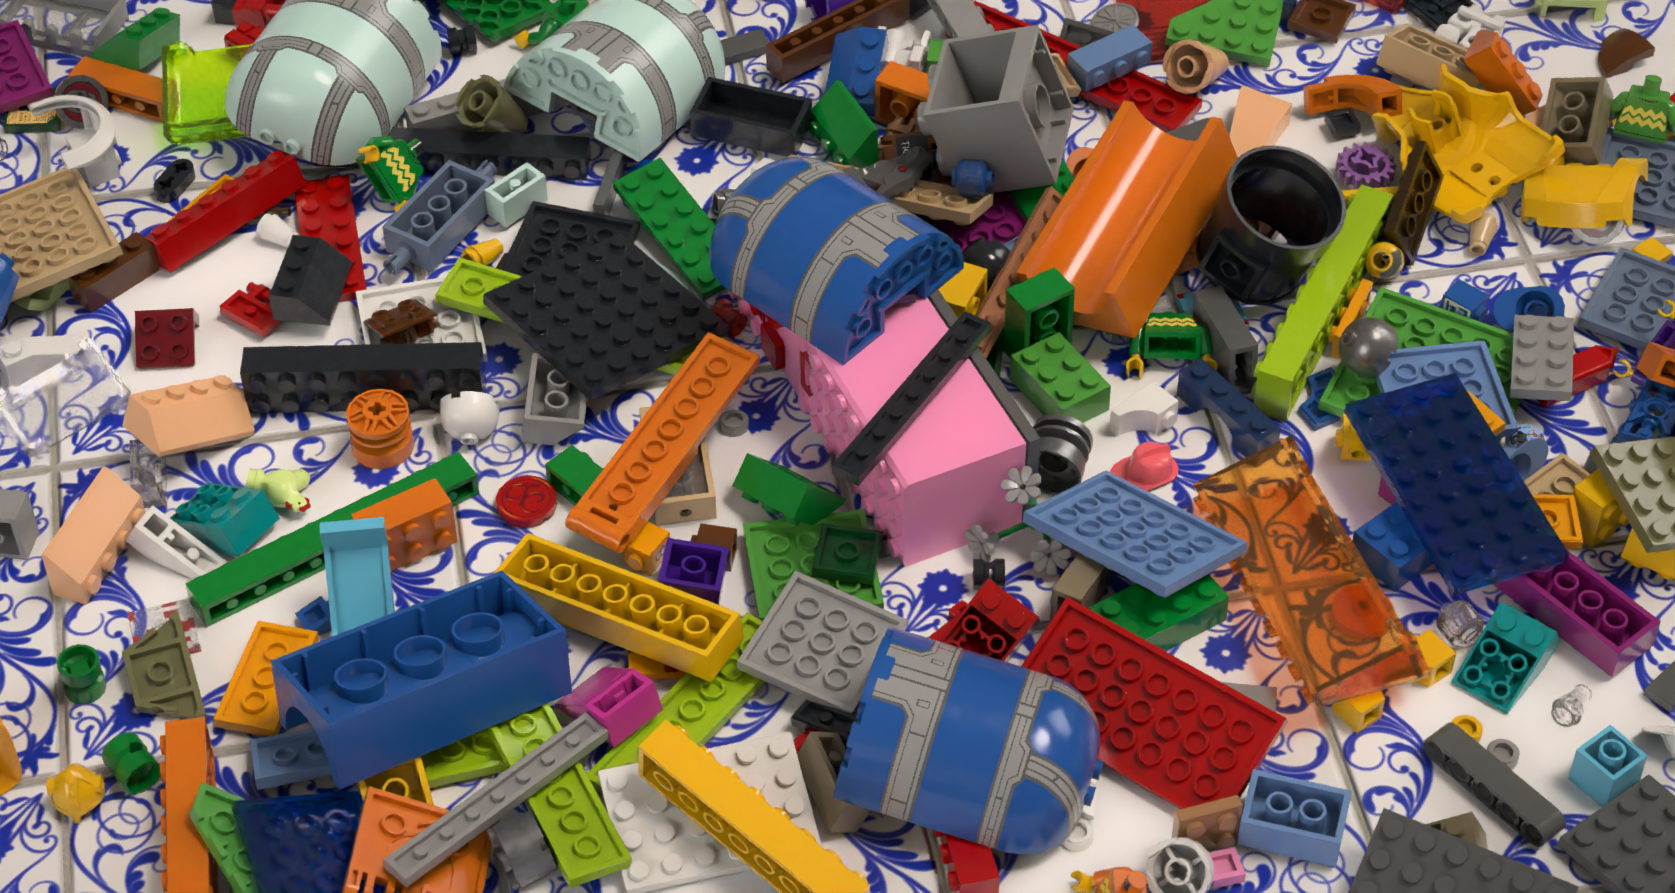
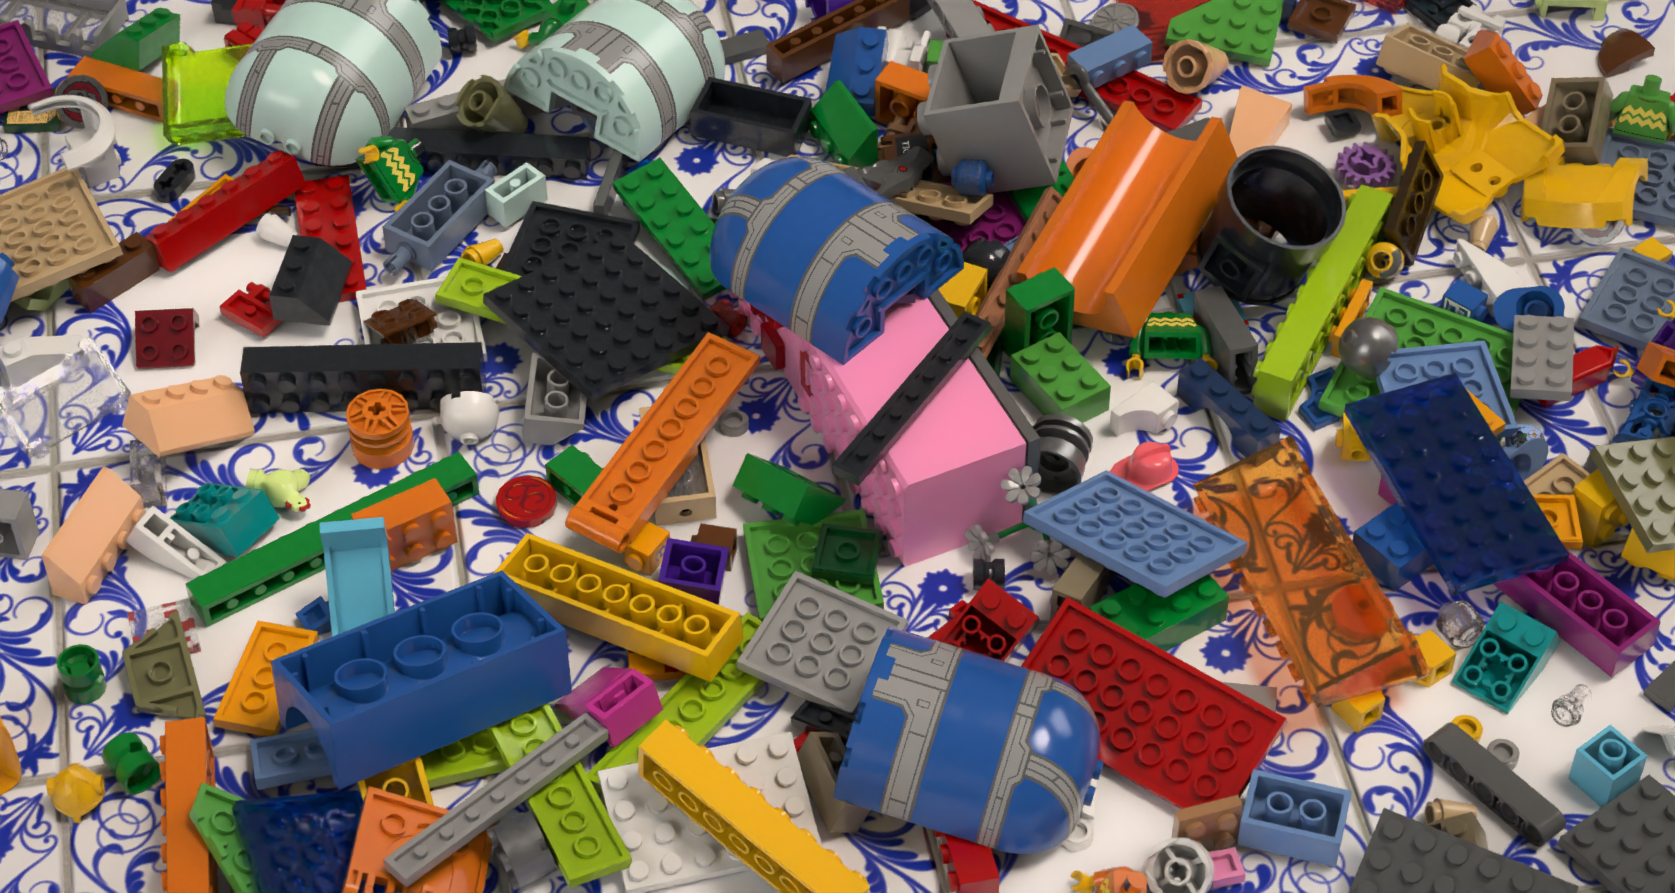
(1090, 91): none -> dark grey piece
(1443, 809): none -> tan cone
(1485, 272): none -> white slope

